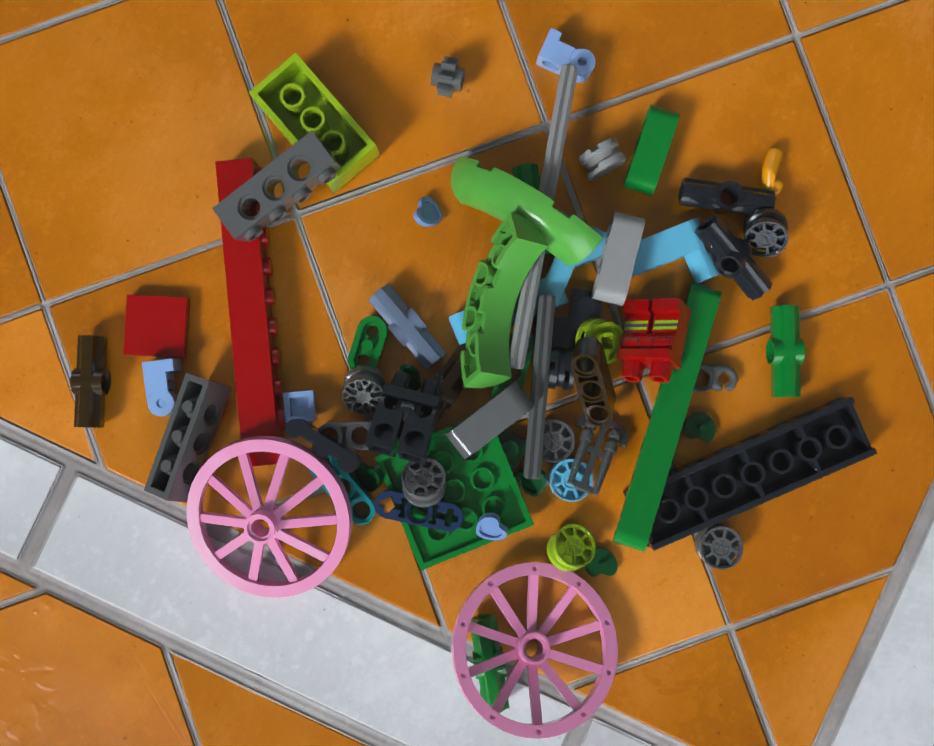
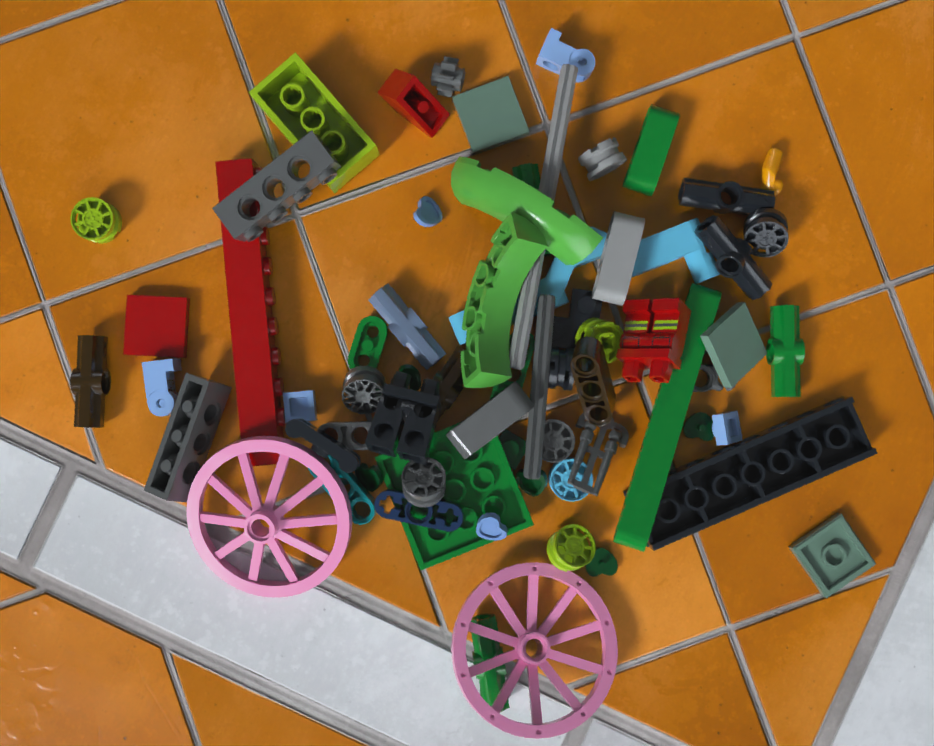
(96, 220): none -> lime wheel
(413, 102): none -> red slope
(490, 115): none -> sand green tile
(719, 546): dark grey wheel -> none
(726, 428): none -> light blue plate
(733, 344): none -> sand green tile
(832, 555): none -> sand green tile

